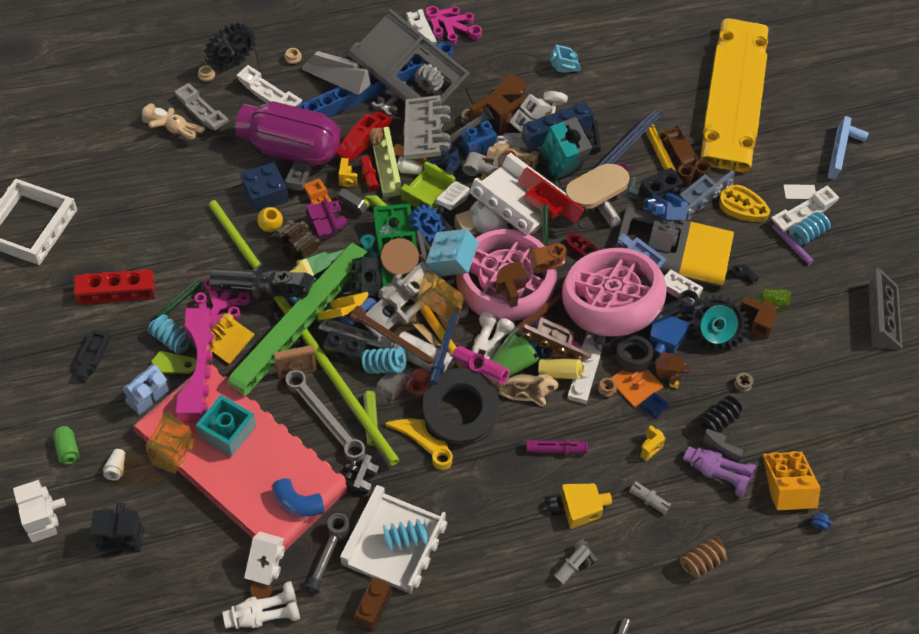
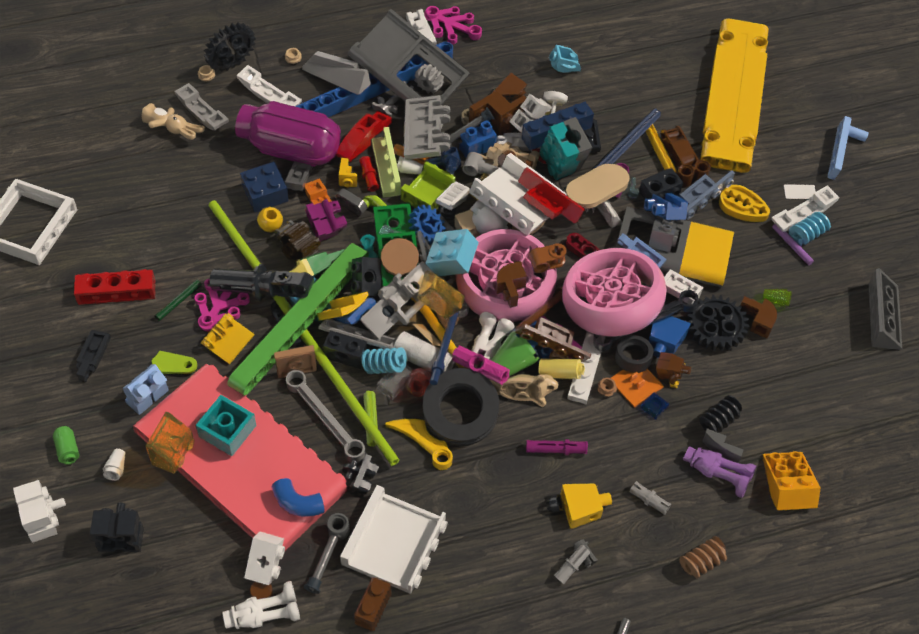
(169, 333): medium azure piece -> none
(191, 400): dark pink arch -> none
(359, 315): reddish brown piece -> none
(376, 136): medium nougat plate -> none
(405, 534): medium azure piece -> none
(544, 224): dark green piece -> none
(653, 443): yellow bracket -> none
(726, 327): teal dish -> none
(743, 376): dark tan bush -> none
(745, 271): black arm -> none
(821, 521): blue plate -> none

